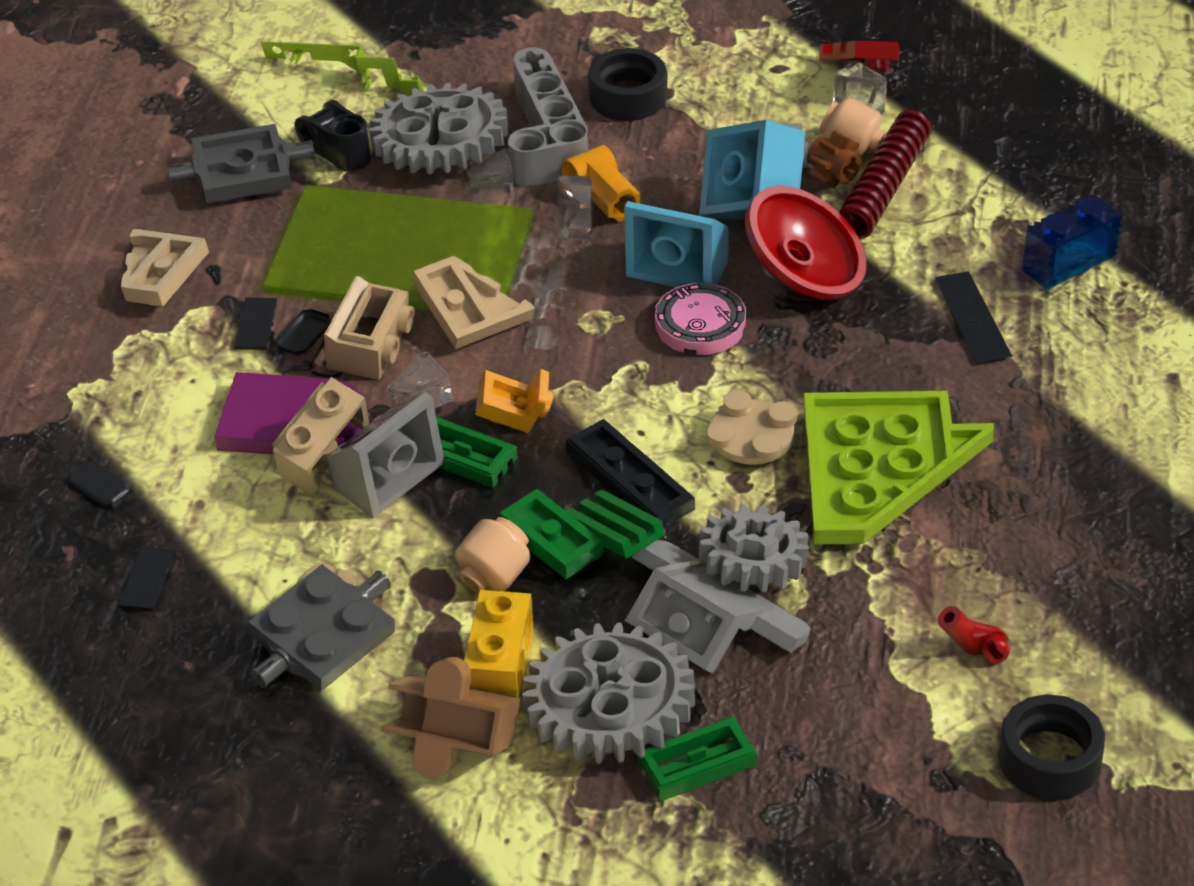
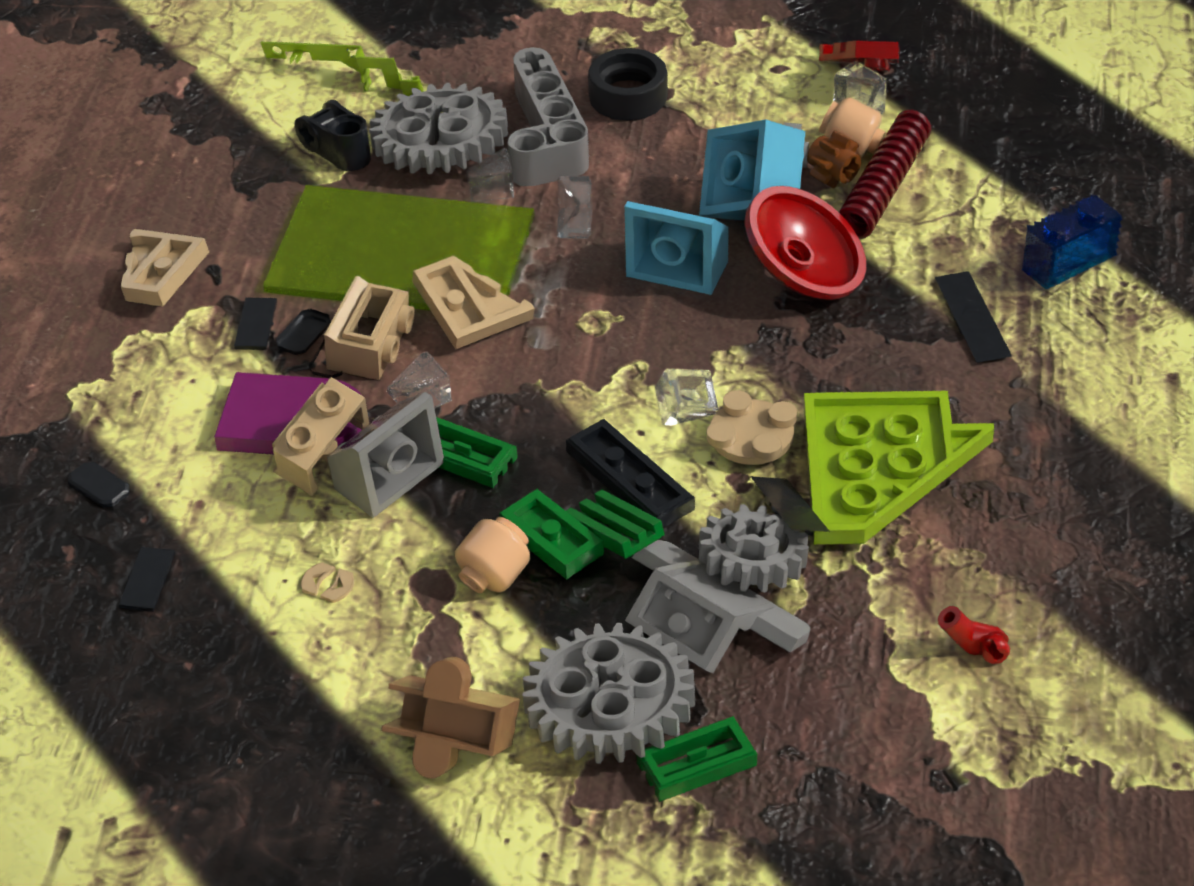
(241, 163): dark grey plate -> none
(321, 628): dark grey plate -> none
(500, 642): yellow brick -> none
(513, 402): light orange bracket -> none
(609, 186): light orange piece -> none
(685, 395): none -> clear slope
(700, 318): tile -> none
(789, 504): none -> black piece
(1056, 715): black tyre -> none

